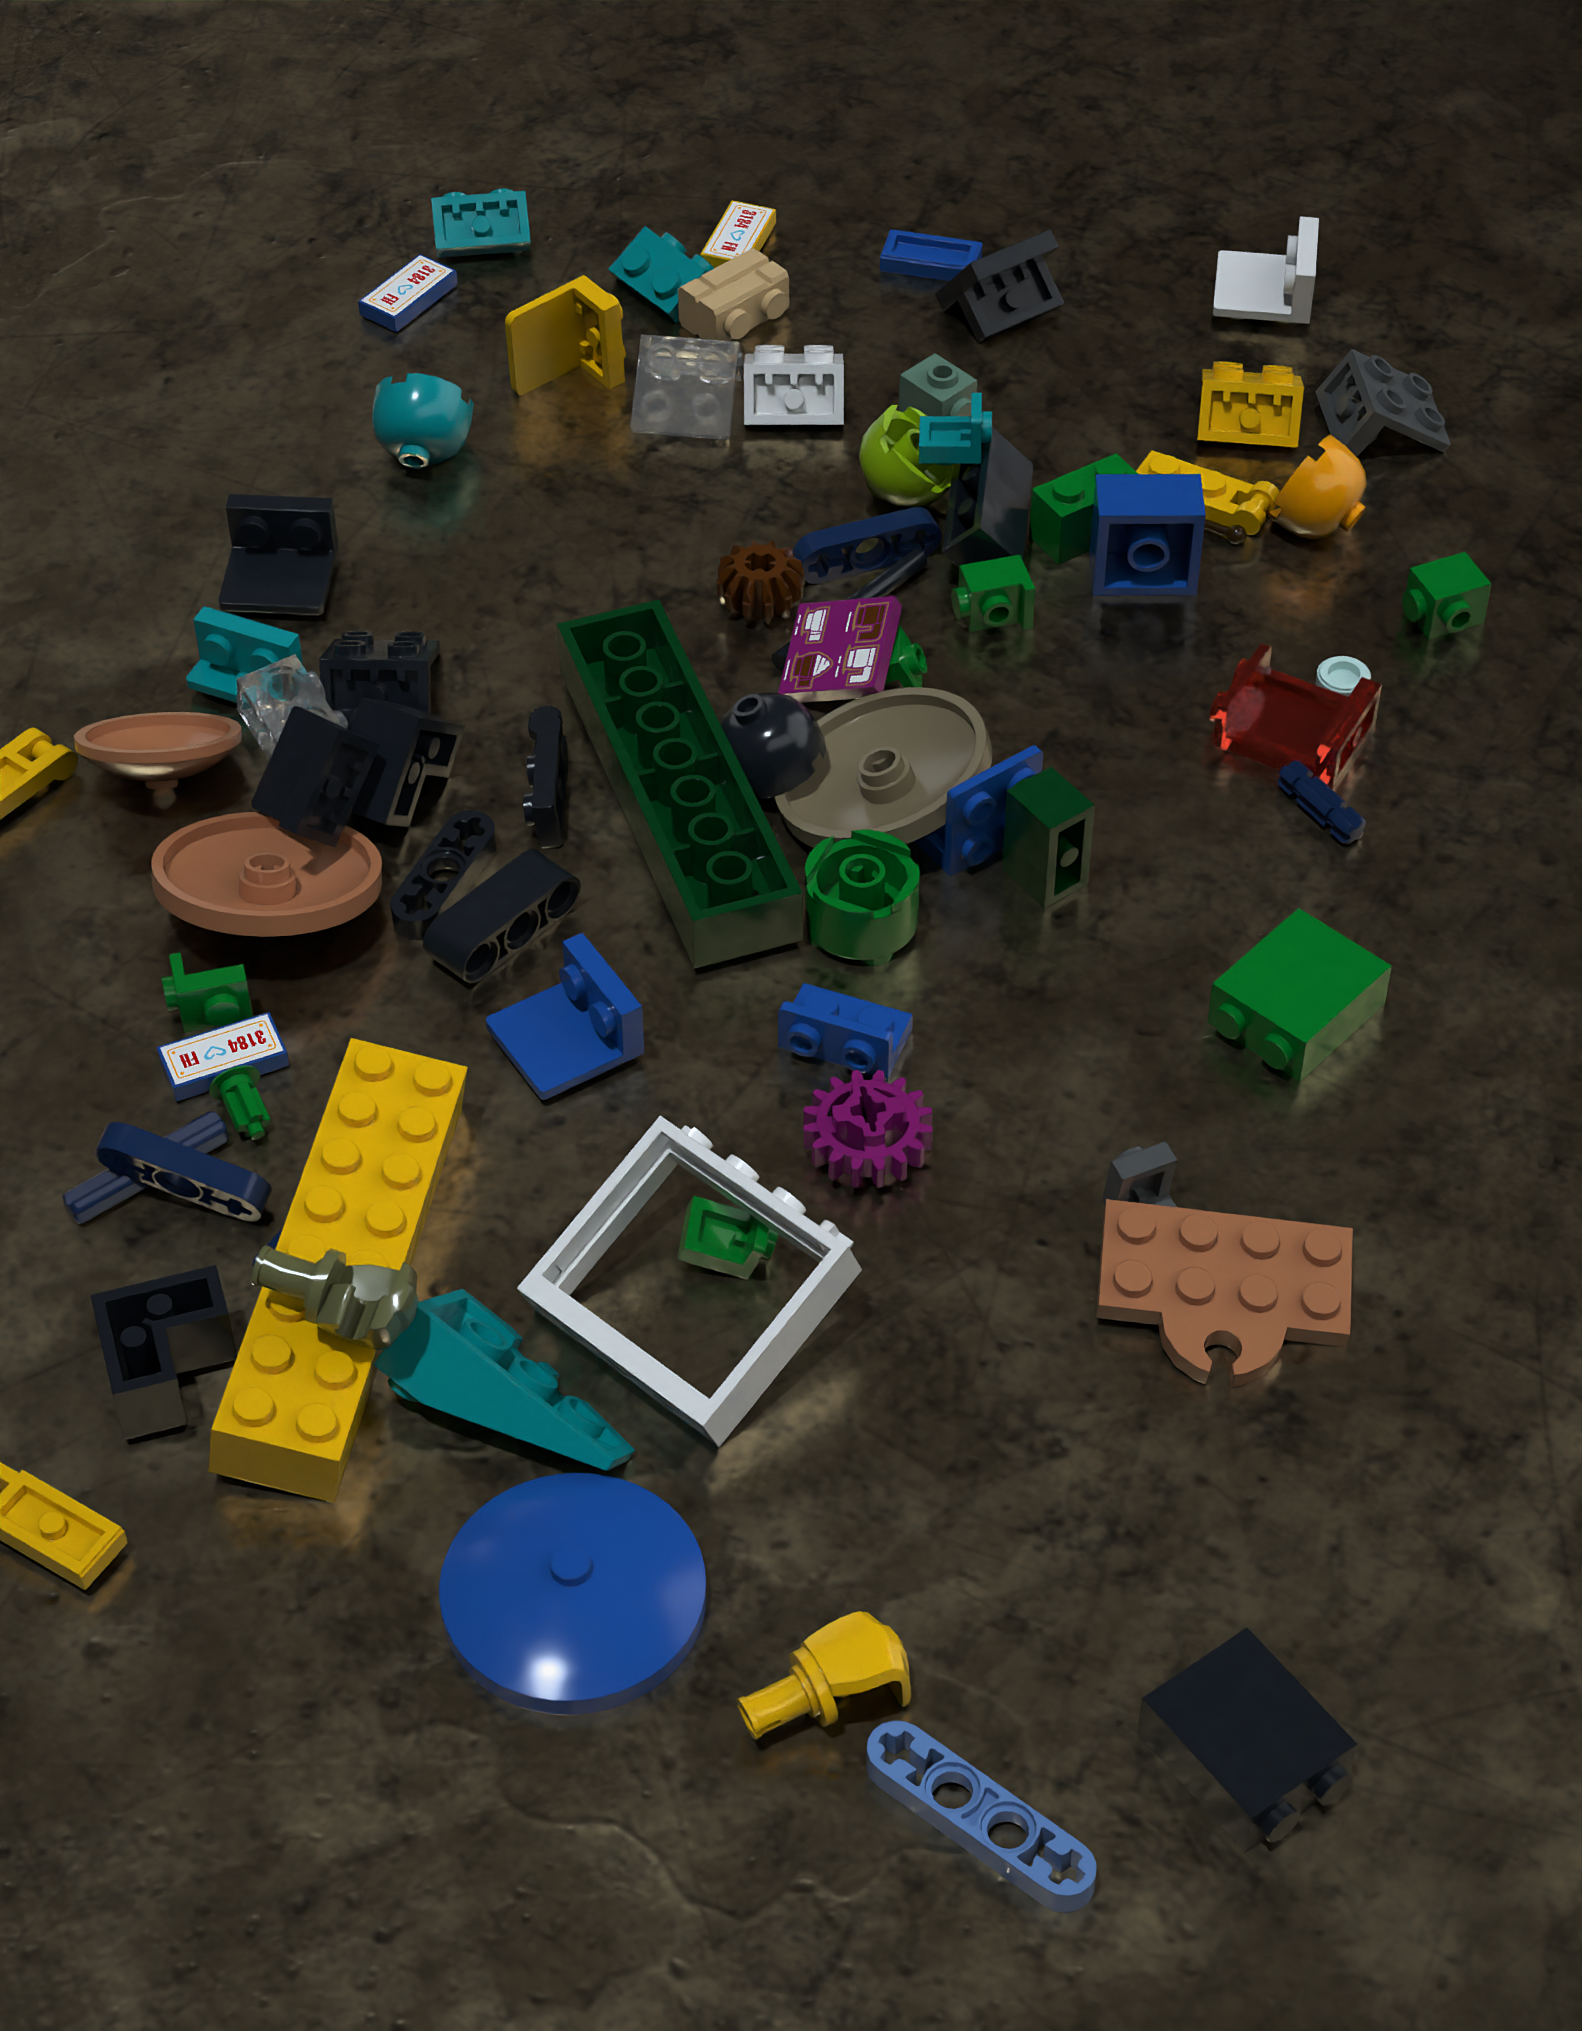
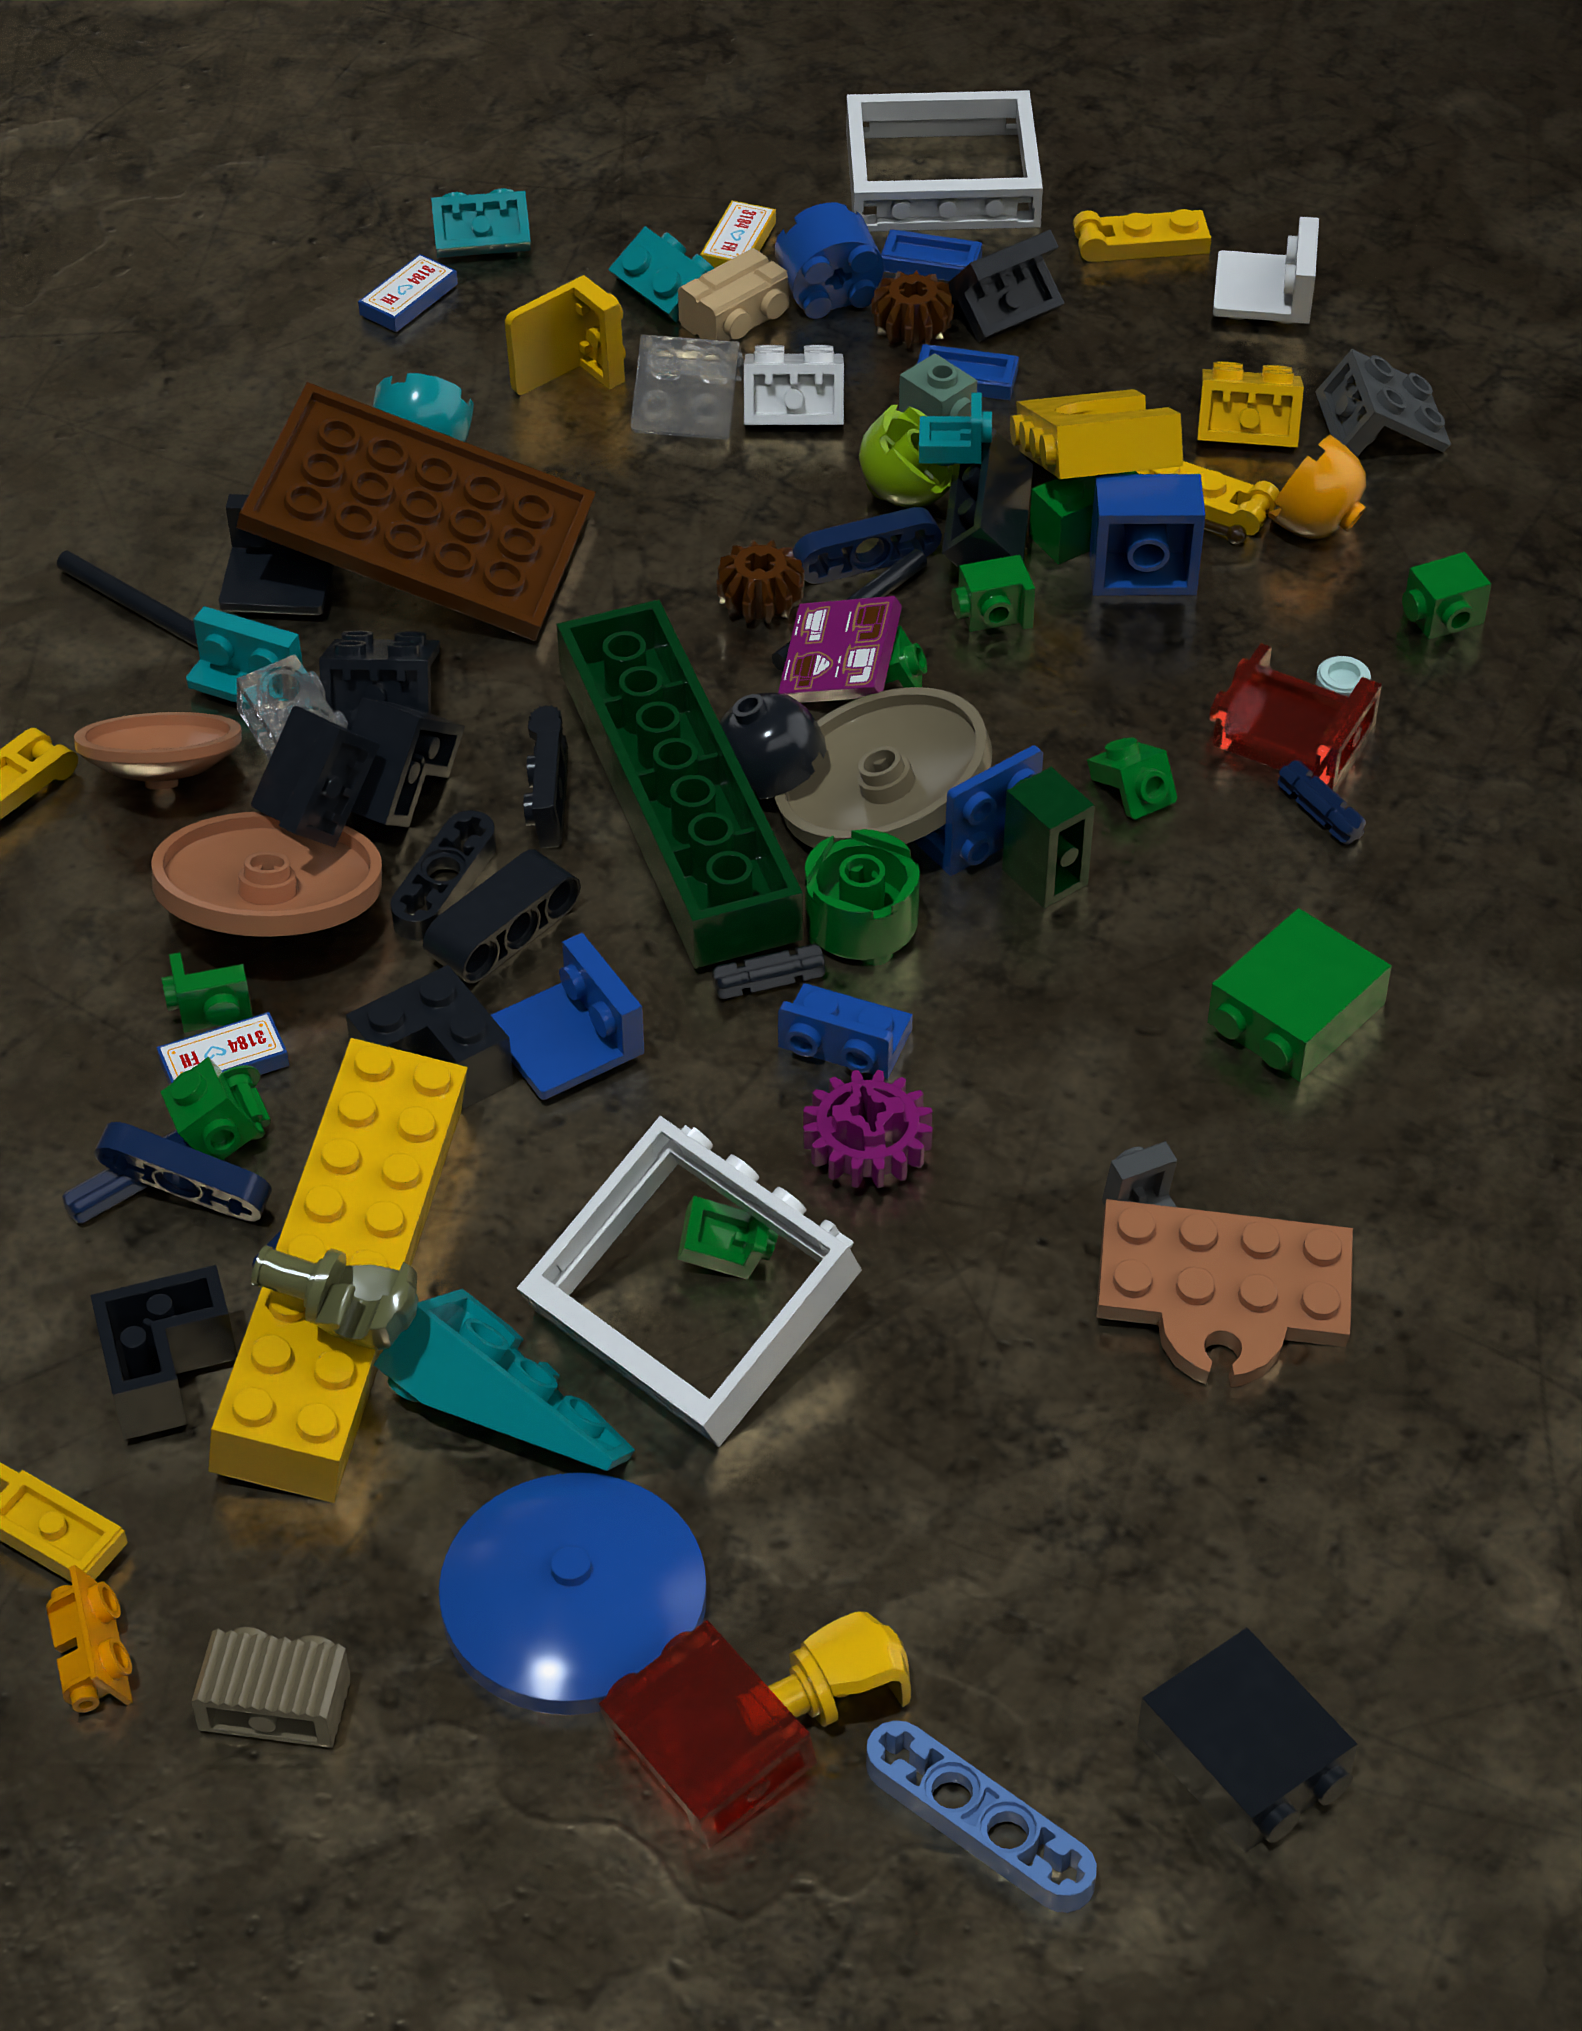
(87, 1617): none -> light orange hinge
(127, 596): none -> black bar
(207, 1111): none -> green bracket
(272, 1687): none -> dark tan brick
(417, 510): none -> reddish brown plate
(443, 1022): none -> black brick
(709, 1731): none -> clear red panel
(768, 971): none -> black axle
(829, 259): none -> blue brick
(912, 308): none -> reddish brown gear
(946, 202): none -> white window
(993, 371): none -> blue tile
(1097, 434): none -> yellow arch
(1139, 773): none -> green bracket
(1141, 235): none -> yellow plate

